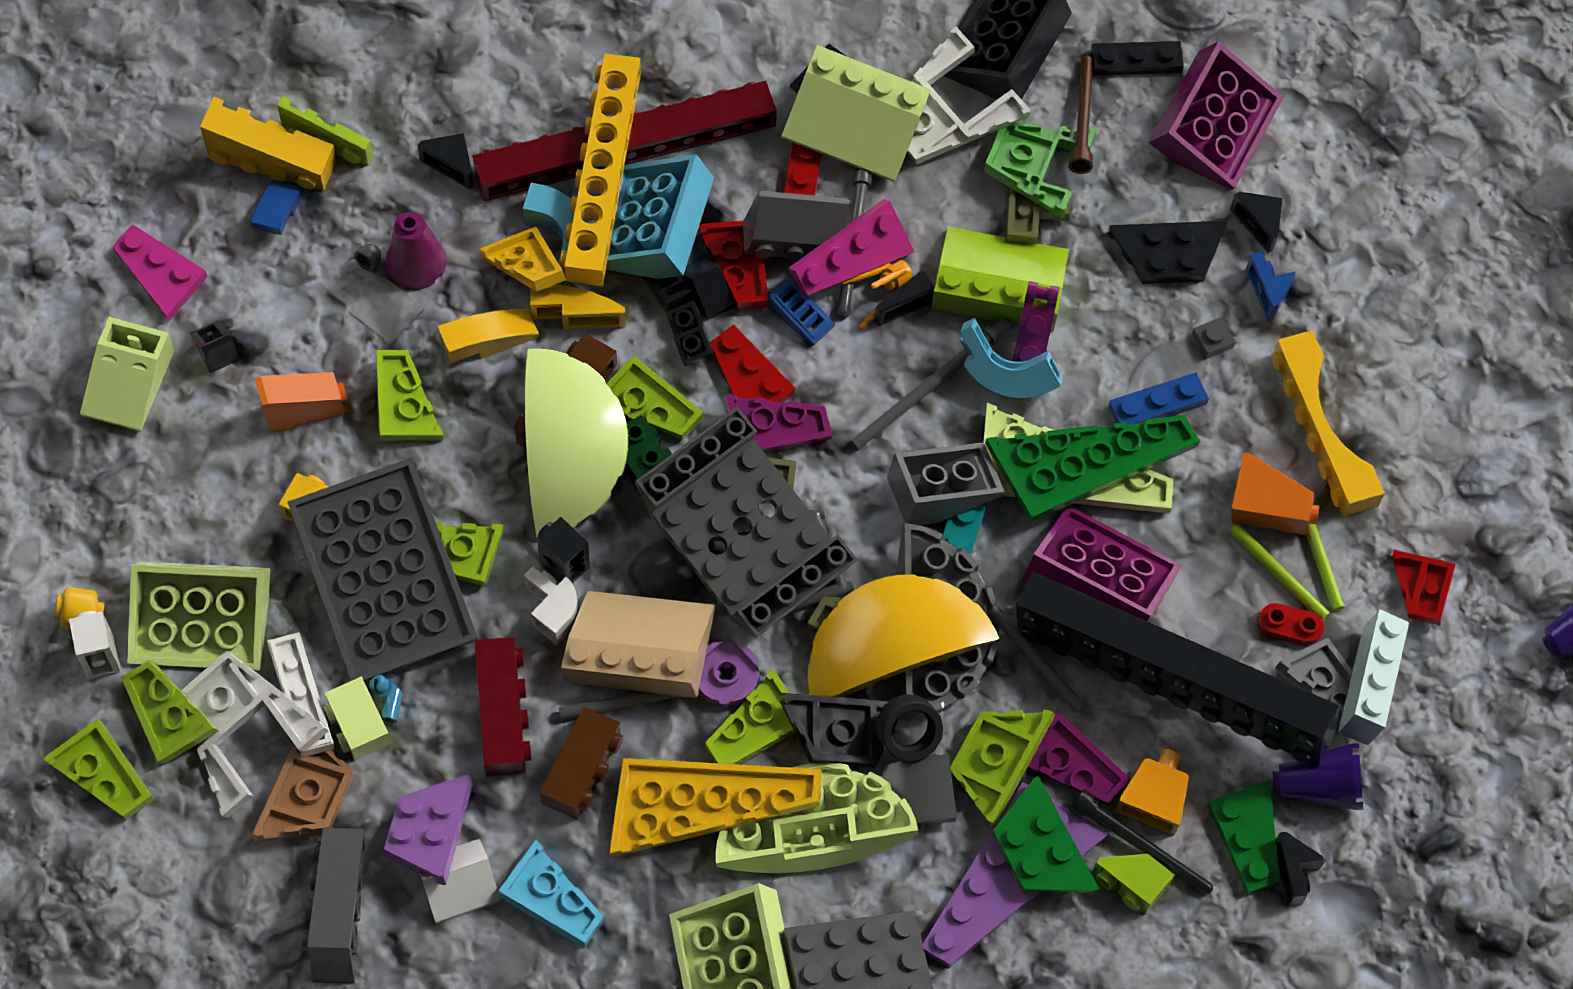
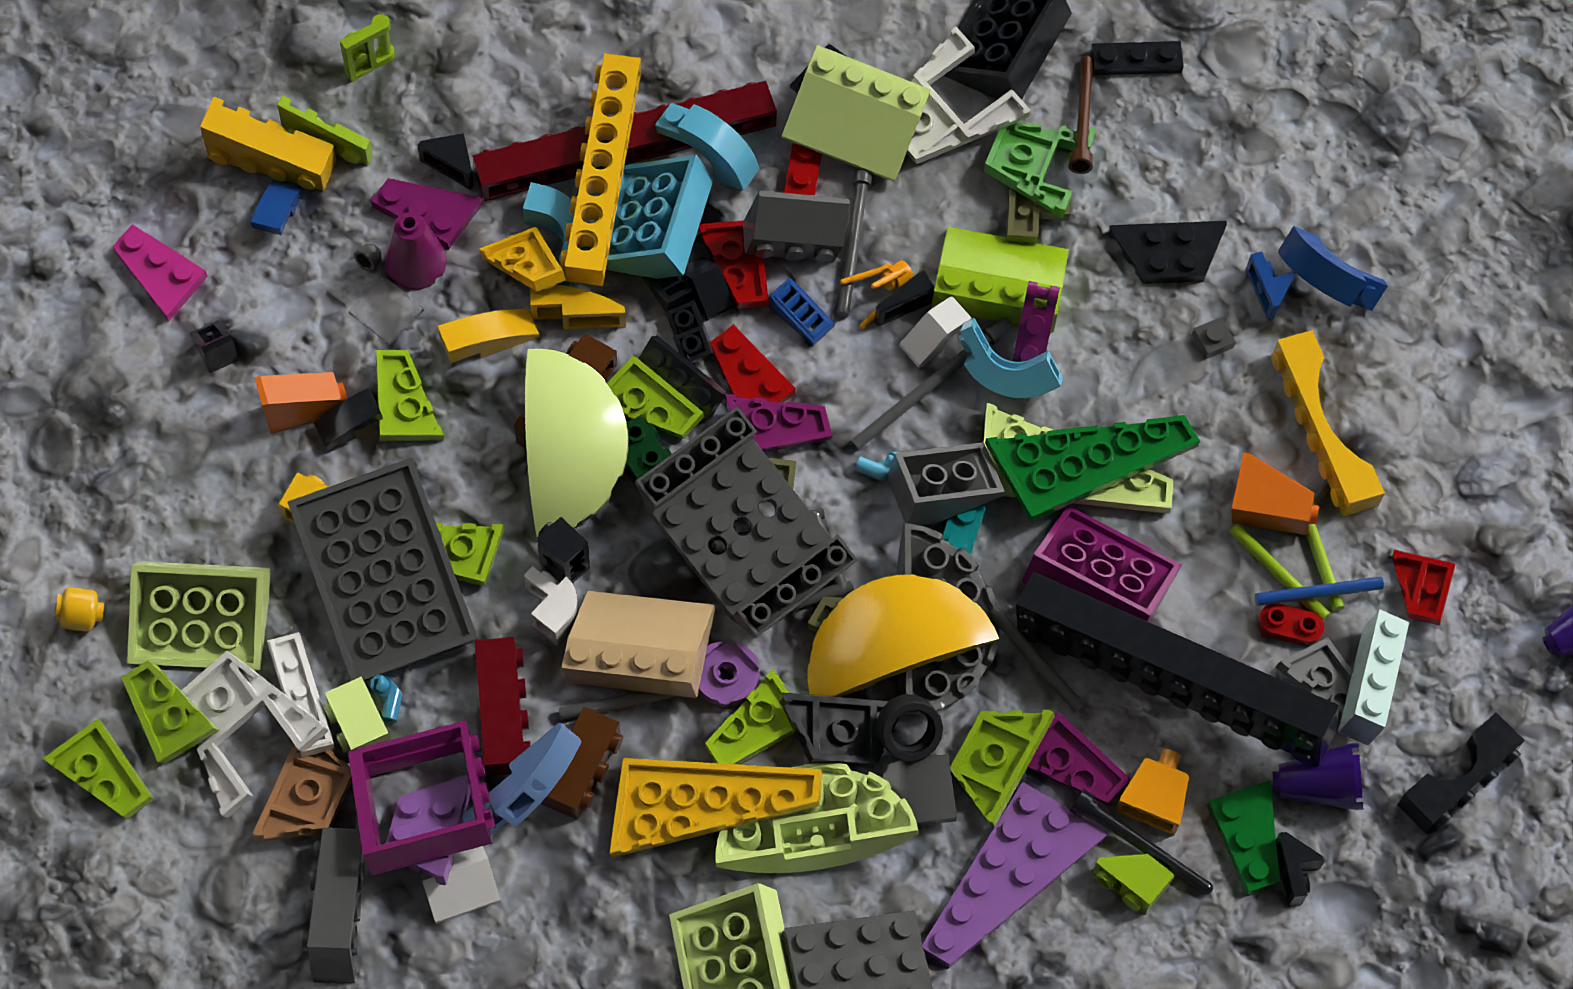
(94, 644): white brick -> none
(126, 373): yellowish green slope -> none
(345, 418): none -> black slope
(359, 50): none -> lime plate
(408, 752): none -> magenta window
(443, 210): none -> magenta wing
(532, 777): none -> medium blue slope
(548, 896): medium azure wing -> none
(682, 375): none -> black plate
(715, 139): none -> medium azure arch
(857, 248): dark pink wing -> none
(875, 470): none -> medium azure arm
(932, 331): none -> white slope
(1041, 847): green wing -> none
(1160, 400): blue plate -> none
(1216, 117): magenta slope -> none
(1259, 216): black slope -> none
(1319, 591): none -> blue bar
(1328, 273): none -> blue arch
(1433, 798): none -> black arch

